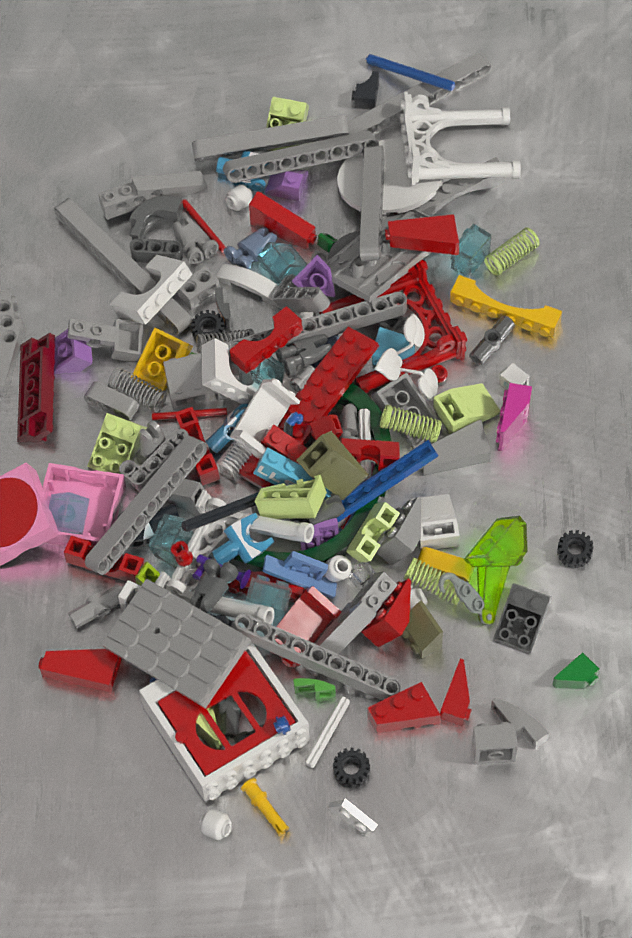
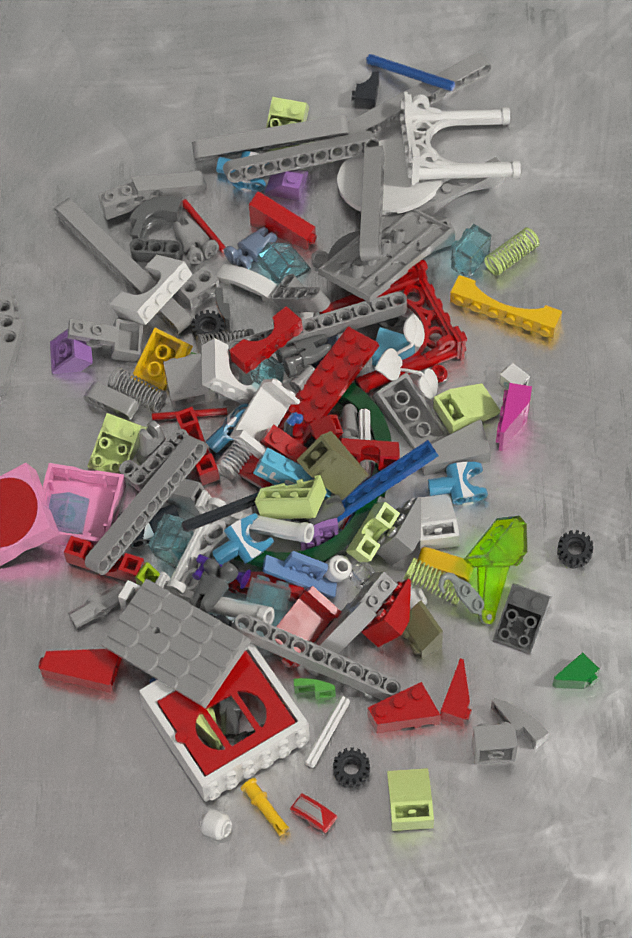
(36, 389): dark red slope -> none
(186, 556): red bush -> none
(238, 197): white head -> none
(282, 725): blue plate -> none
(313, 812): none -> slope
(316, 274): medium lavender slope -> none
(325, 241): green slope -> none
(353, 815): white wing -> none
(386, 416): yellowish green piece -> none
(410, 799): none -> yellowish green slope
(425, 234): red slope -> none
(457, 483): none -> dark azure connector
(498, 333): dark grey piece -> none

